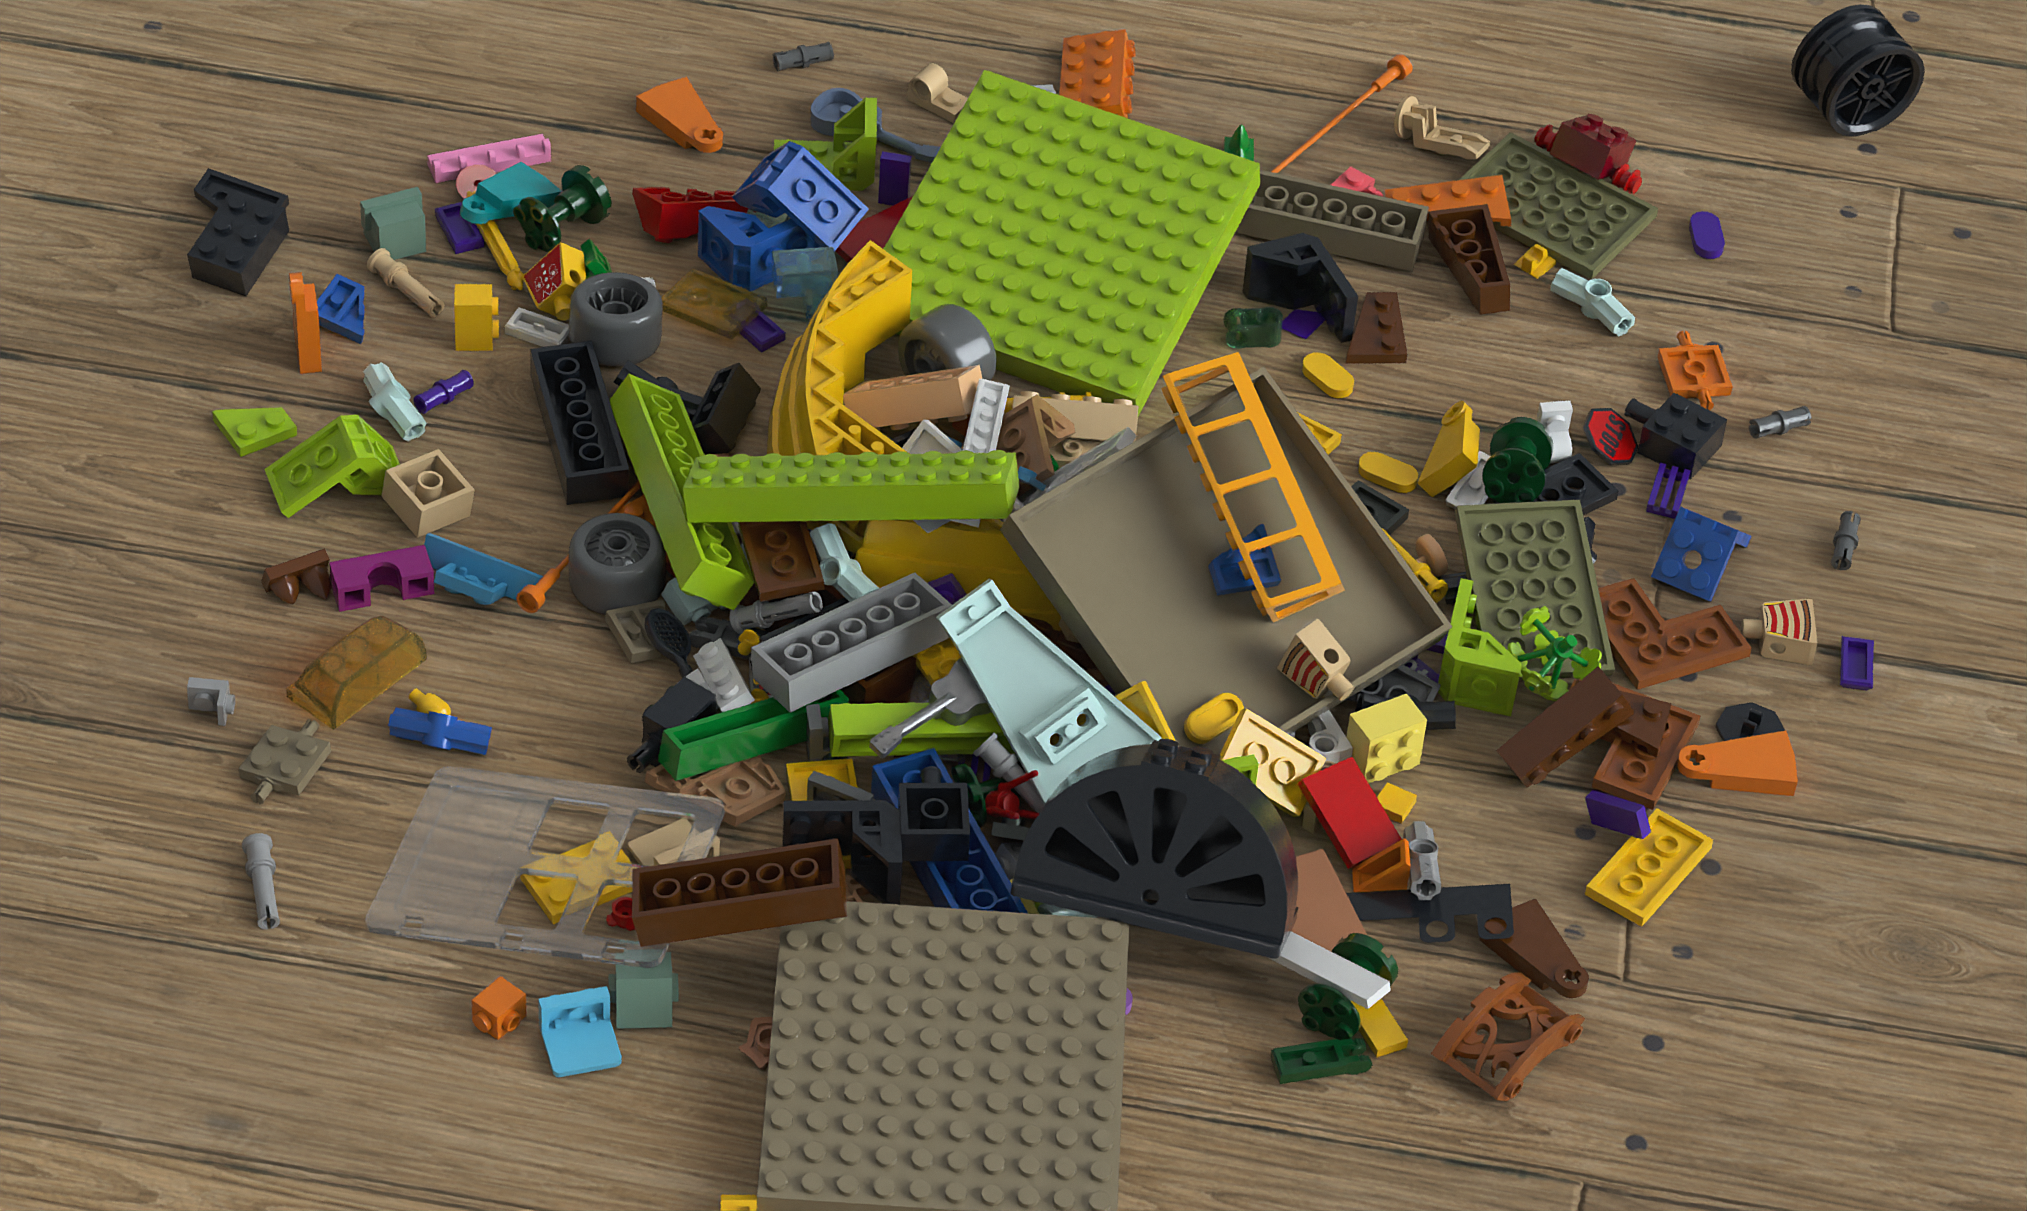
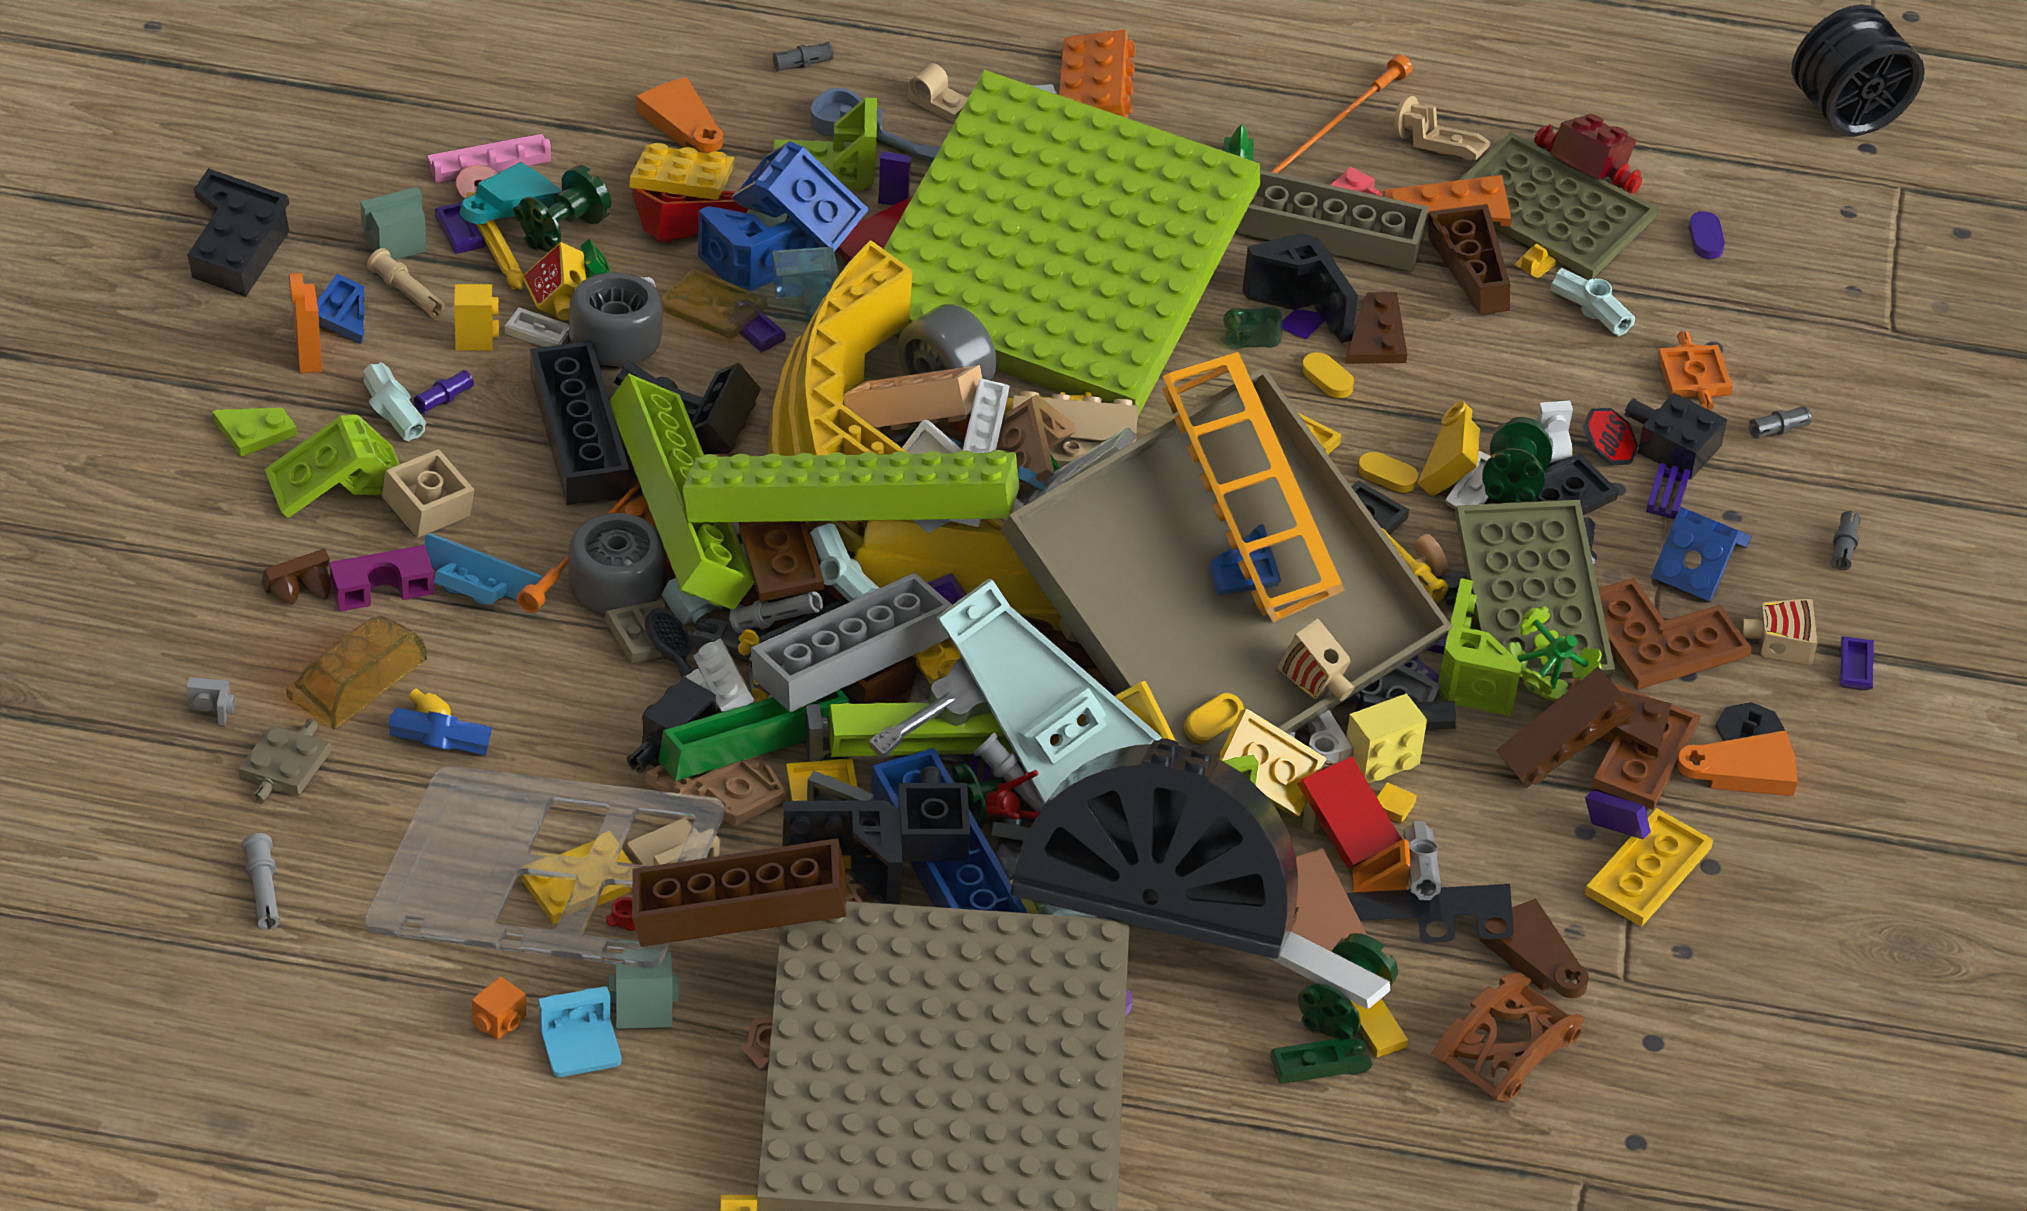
(682, 171): none -> yellow plate

